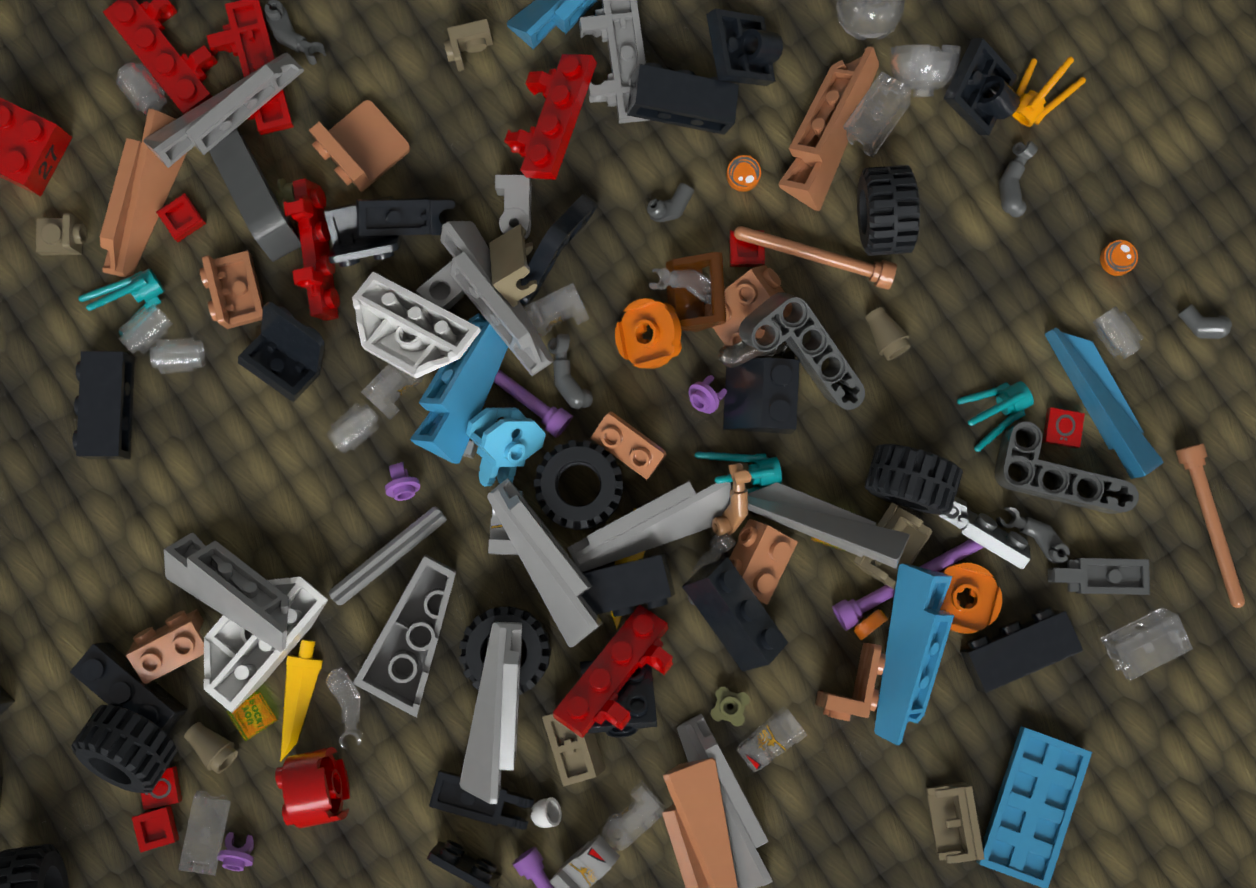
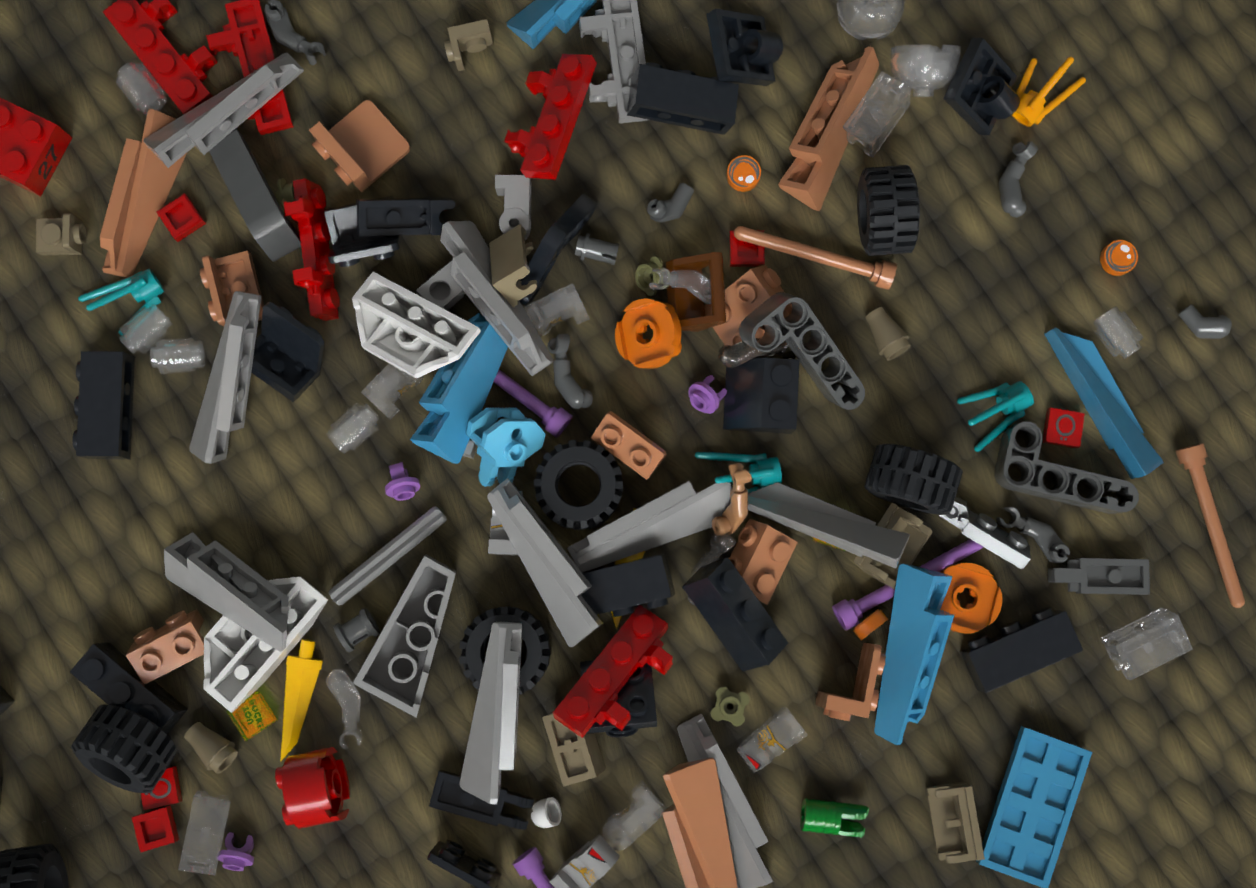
(229, 381): none -> light grey wedge
(356, 630): none -> dark grey bush
(596, 249): none -> dark grey pin
(645, 275): none -> olive plate
(826, 817): none -> green hinge

